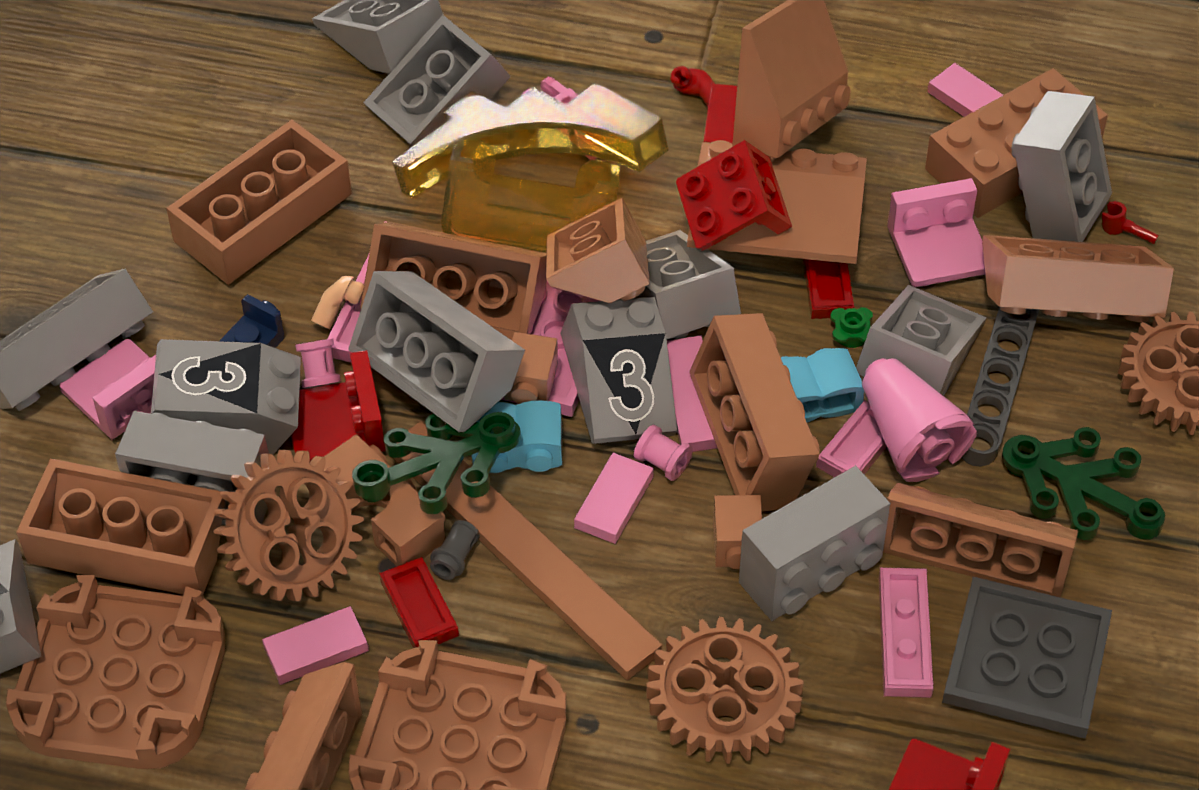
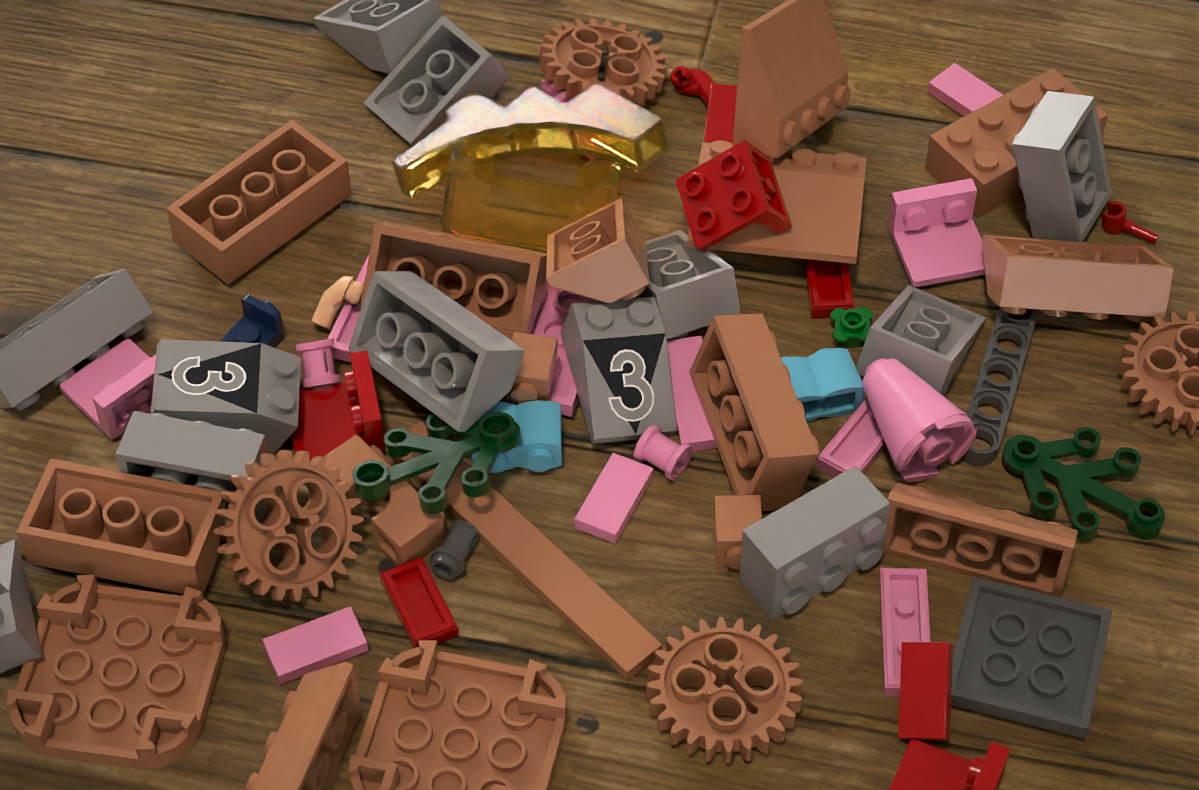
(574, 56): none -> nougat gear
(925, 691): none -> red tile

